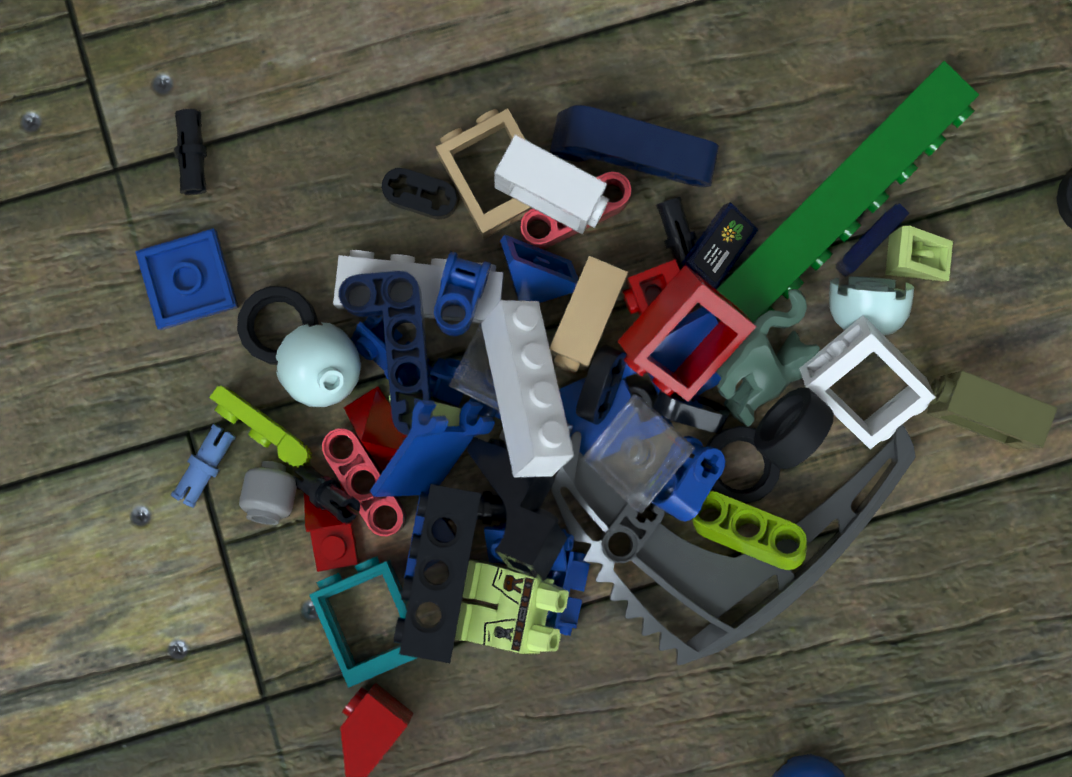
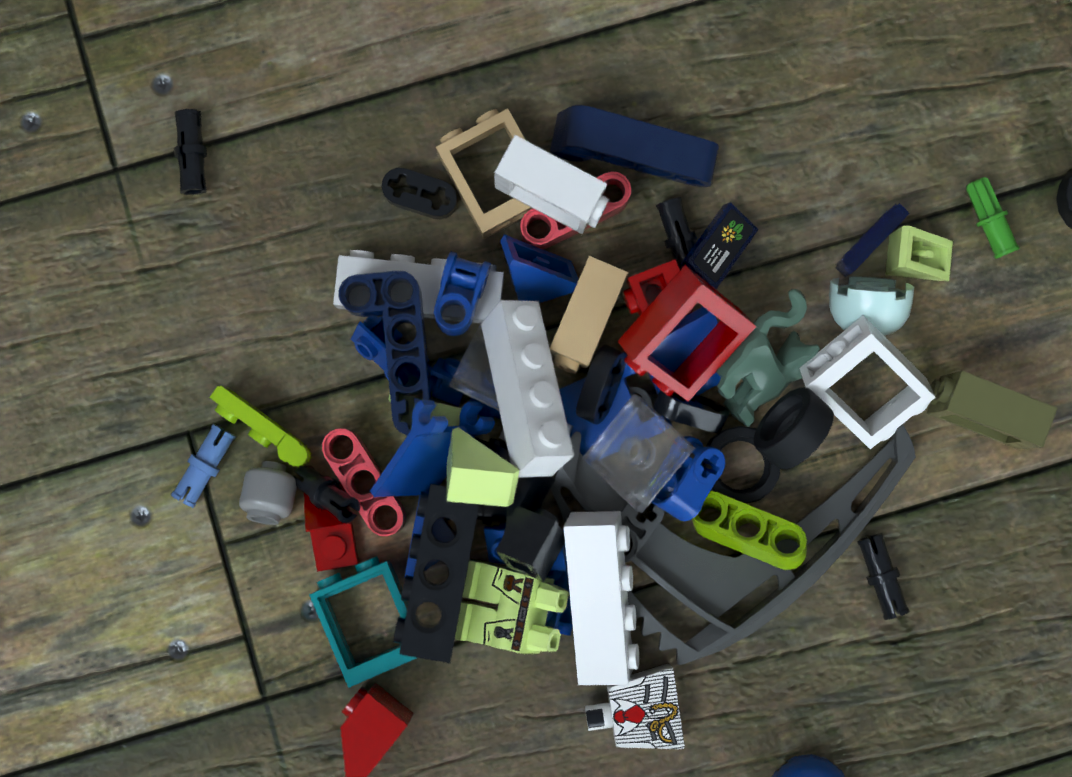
(186, 279): blue tile -> none
(255, 303): black tyre -> none
(318, 365): light aqua cylinder -> none
(374, 426): red slope -> none
(478, 473): none -> yellowish green slope
(600, 597): none -> white brick
(641, 712): none -> torso
(850, 191): green brick -> none
(883, 576): none -> black pin
(991, 217): none -> bright green axle

